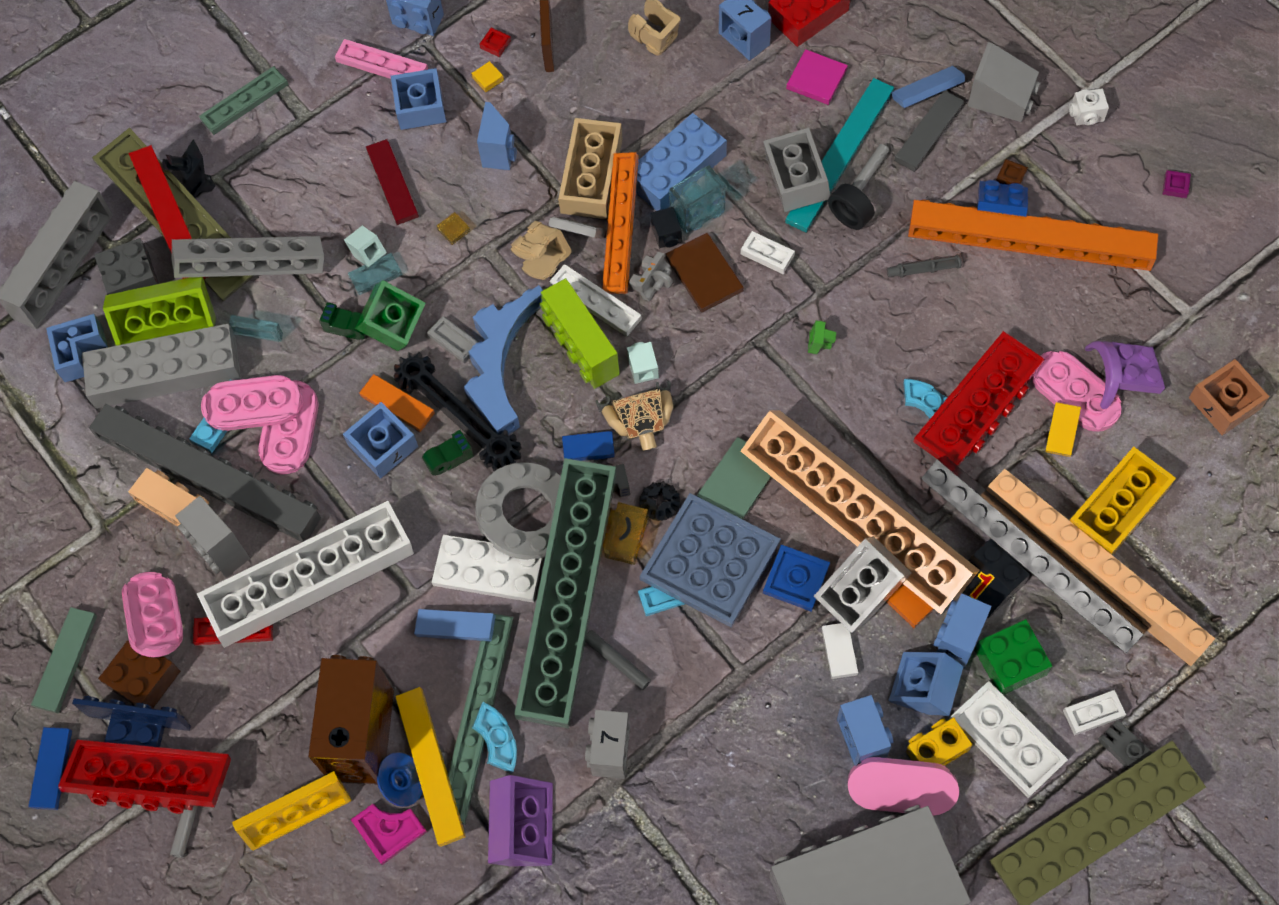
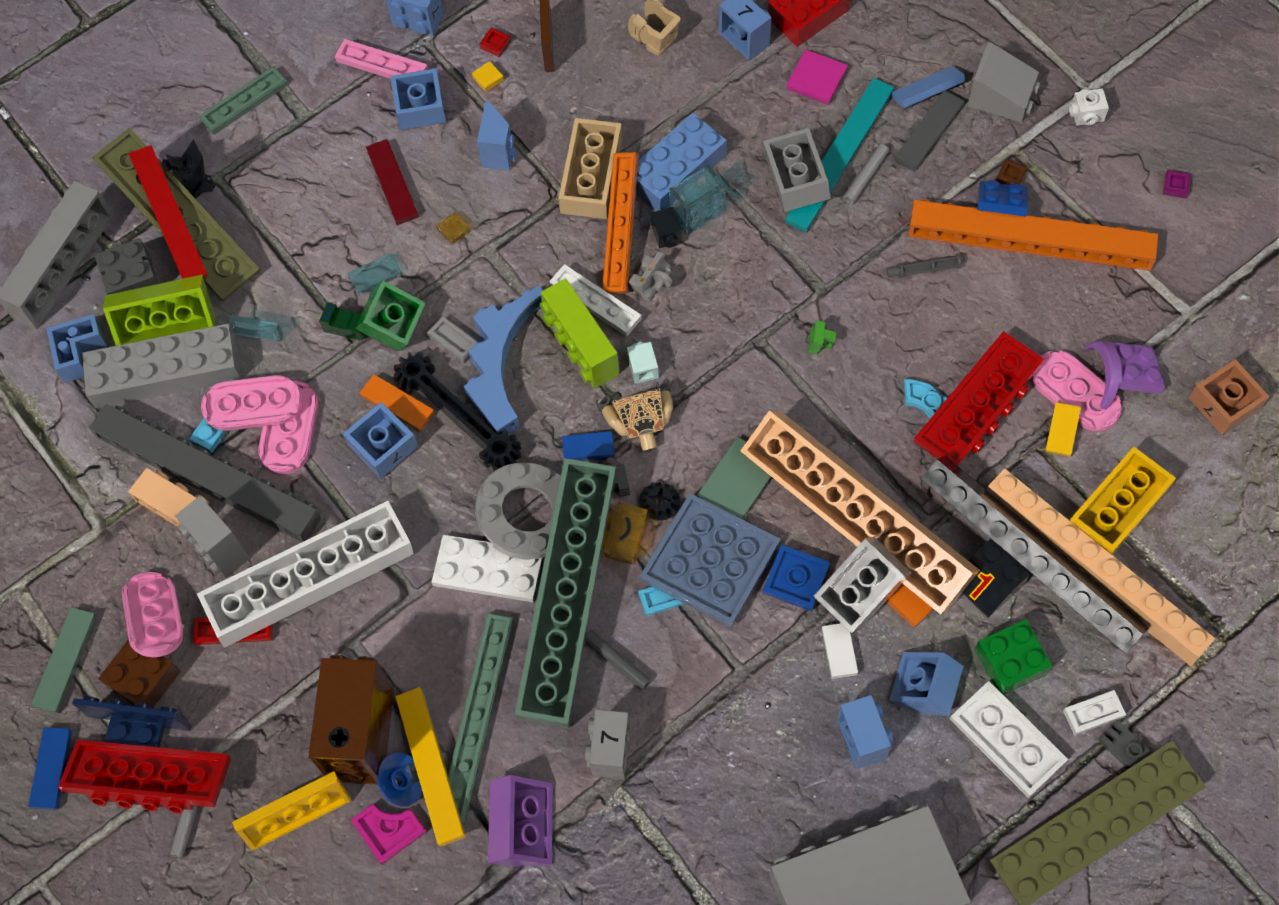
(247, 256): light grey brick -> none
(365, 246): light aqua brick -> none
(448, 454): dark green leg -> none
(455, 625): medium blue tile -> none
(498, 737): medium azure tile -> none
(542, 250): tan piece -> none
(577, 227): light grey tile -> none
(704, 272): reddish brown tile -> none
(767, 252): white plate -> none
(851, 206): black tyre -> none
(901, 784): bright pink tile -> none
(942, 752): yellow brick -> none
(964, 626): medium blue brick -> none

